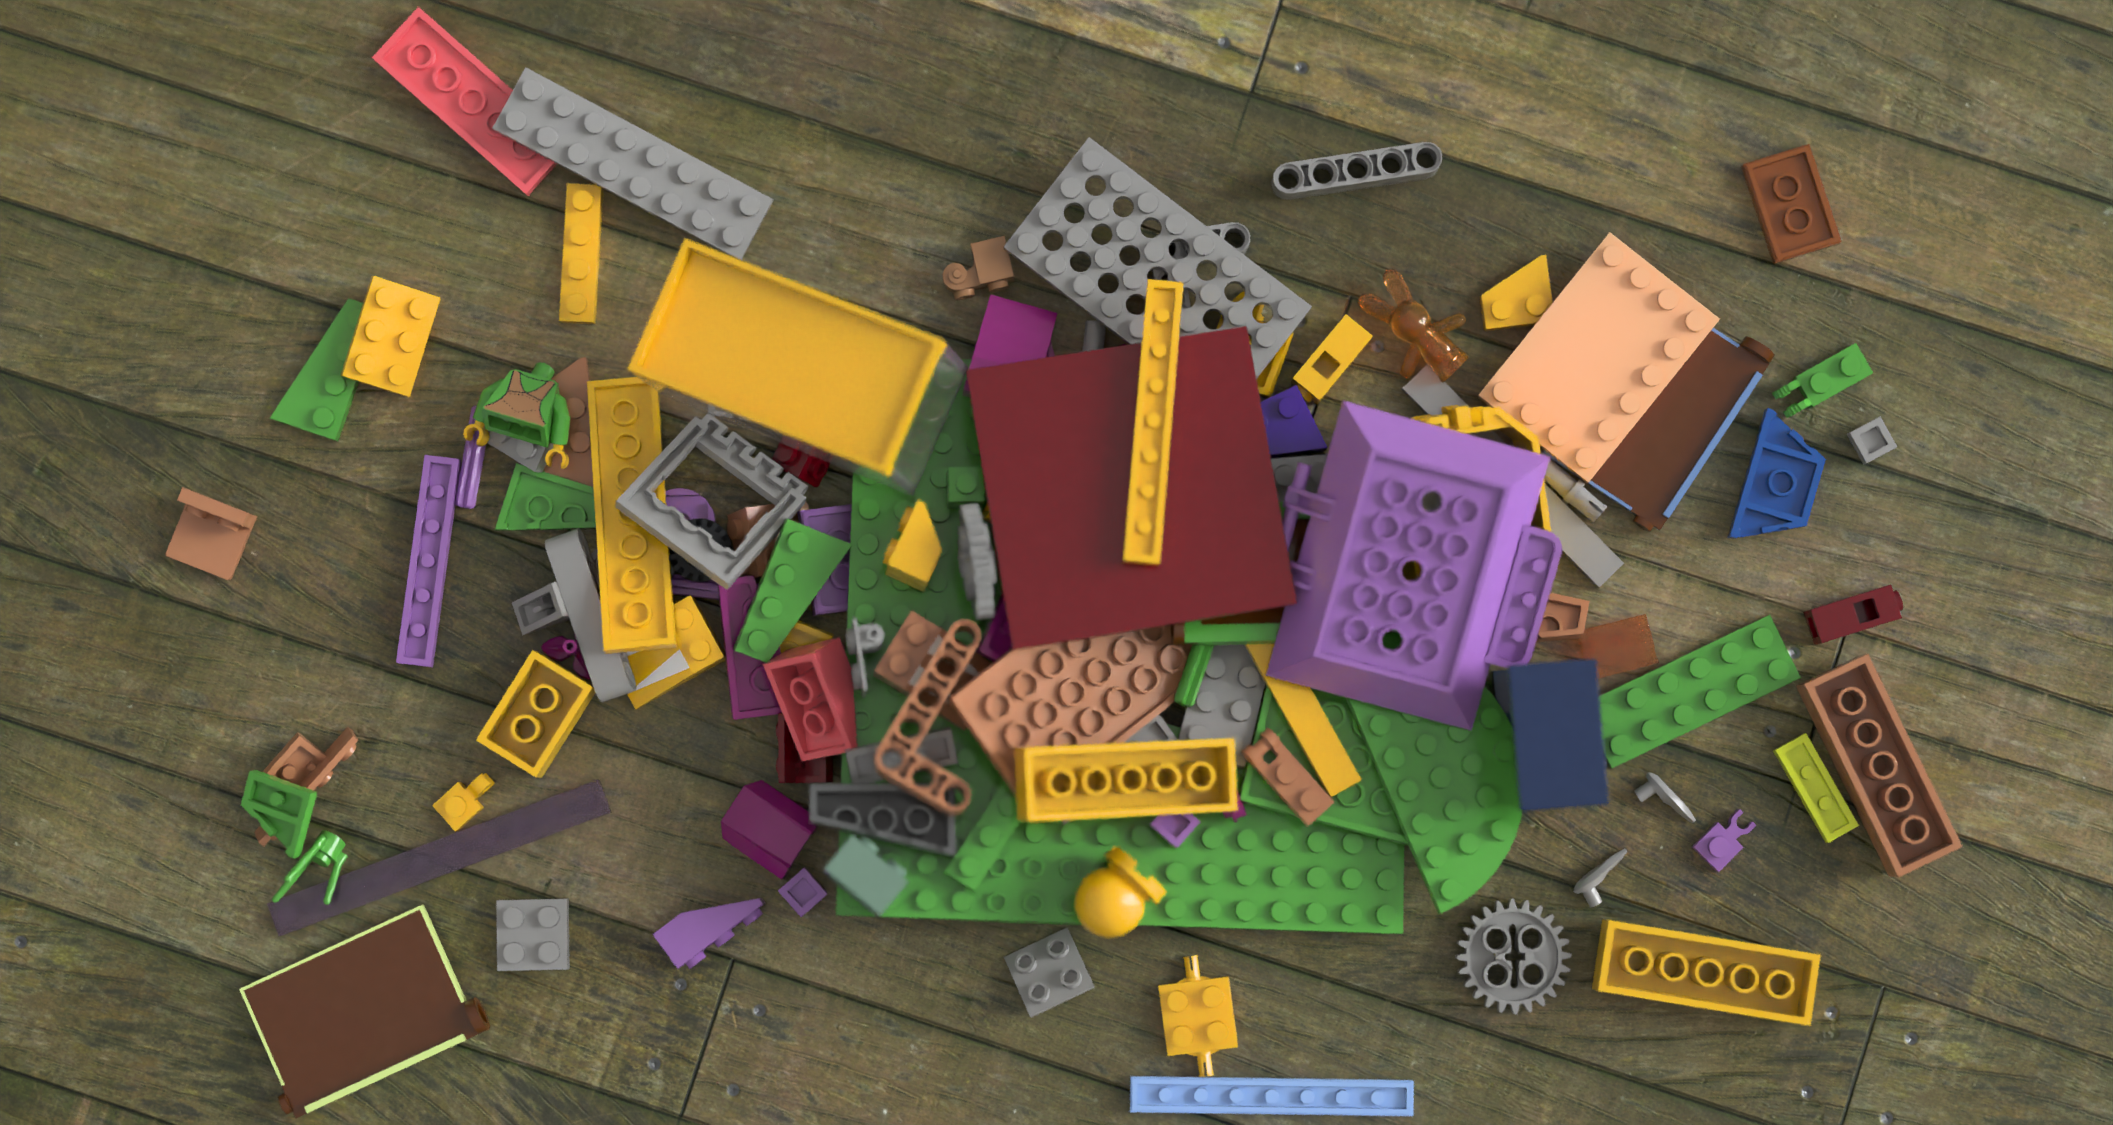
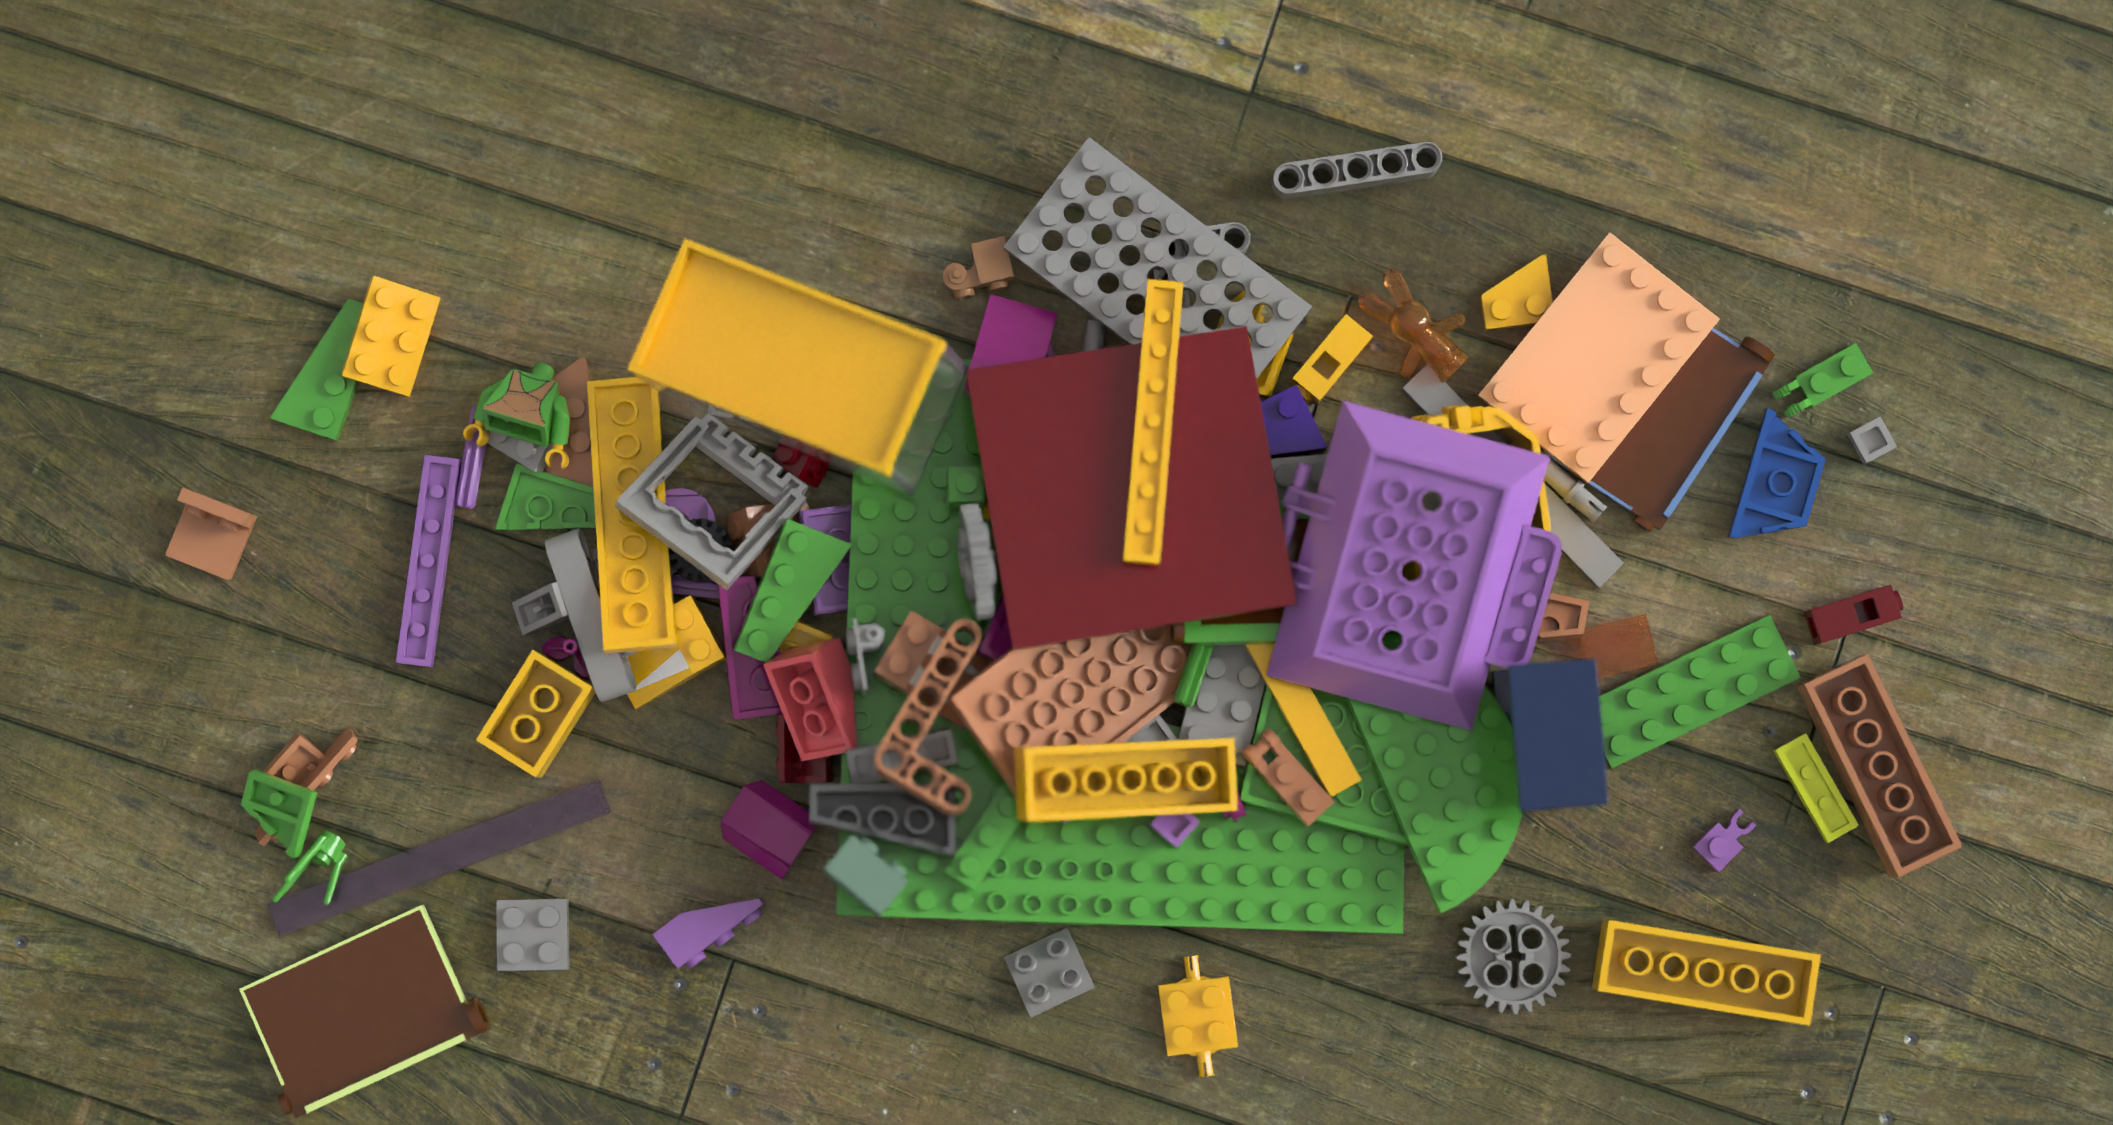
(460, 94): coral plate -> none
(461, 803): yellow plate -> none
(581, 253): yellow plate -> none
(632, 164): light grey plate -> none
(803, 892): medium lavender plate -> none
(916, 552): yellow slope -> none
(1114, 897): yellow tile -> none
(1271, 1095): light blue tile -> none
(1594, 877): light grey bar -> none
(1657, 785): light grey bar -> none
(1791, 204): dark orange tile -> none

